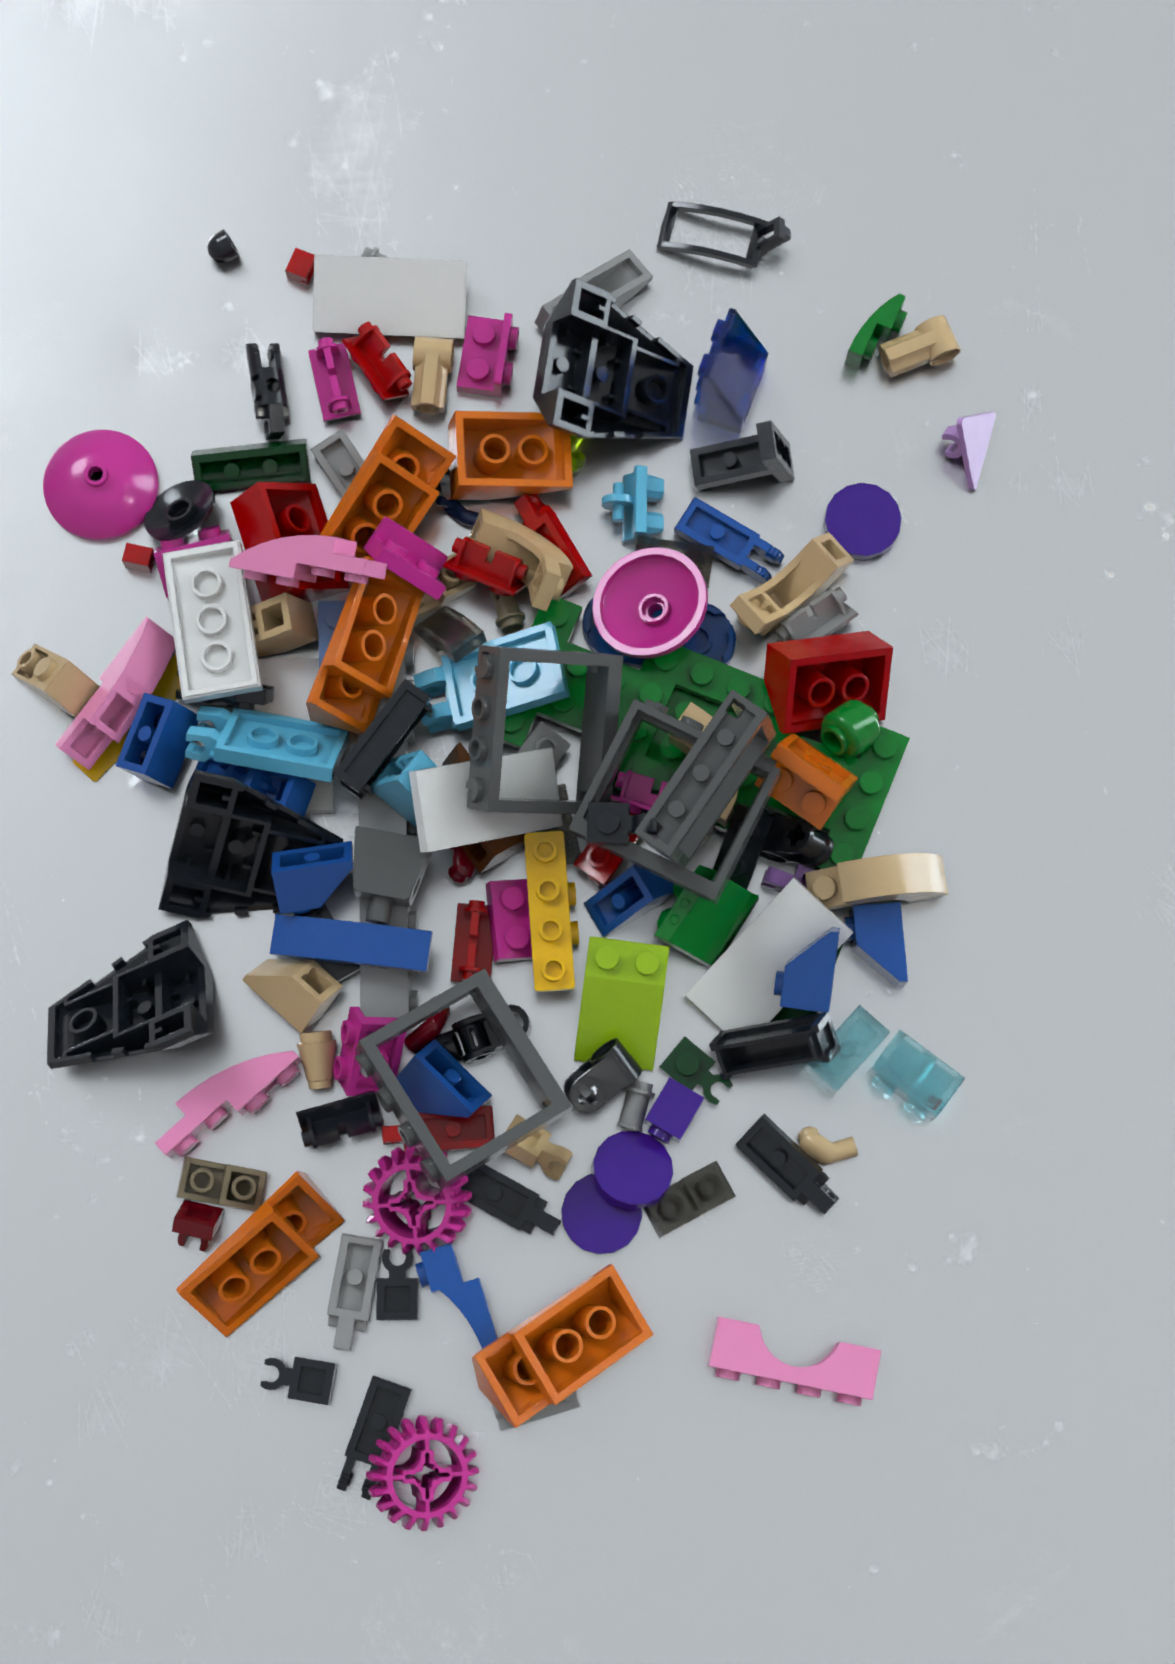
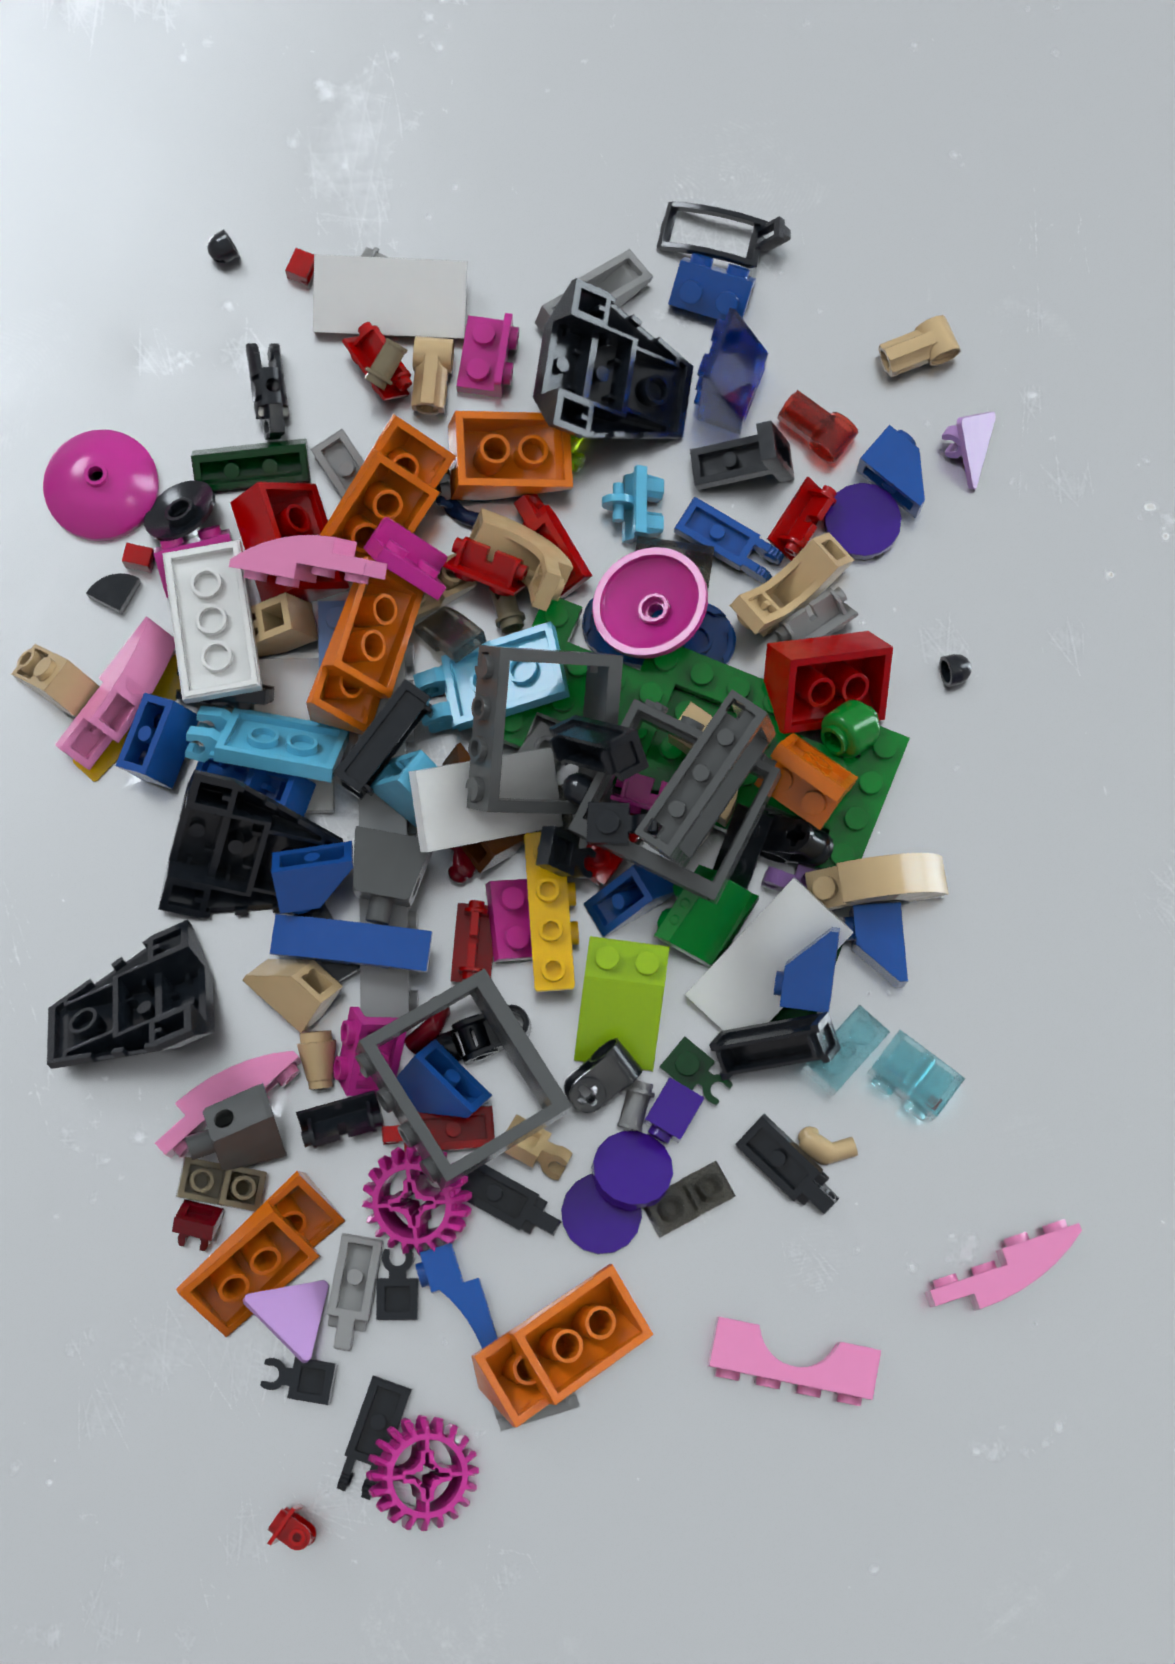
(114, 591): none -> black tile
(239, 1131): none -> dark grey torso
(291, 1314): none -> lavender piece
(292, 1529): none -> red hinge
(334, 380): dark pink hinge -> none
(385, 364): none -> dark tan pin
(560, 853): none -> black plate
(576, 787): none -> black hinge
(598, 746): none -> black container
(711, 288): none -> blue bracket
(801, 517): none -> red hinge
(825, 432): none -> clear red piece
(877, 328): green slope -> none
(895, 466): none -> blue slope
(954, 669): none -> black hinge
(1021, 1264): none -> bright pink slope

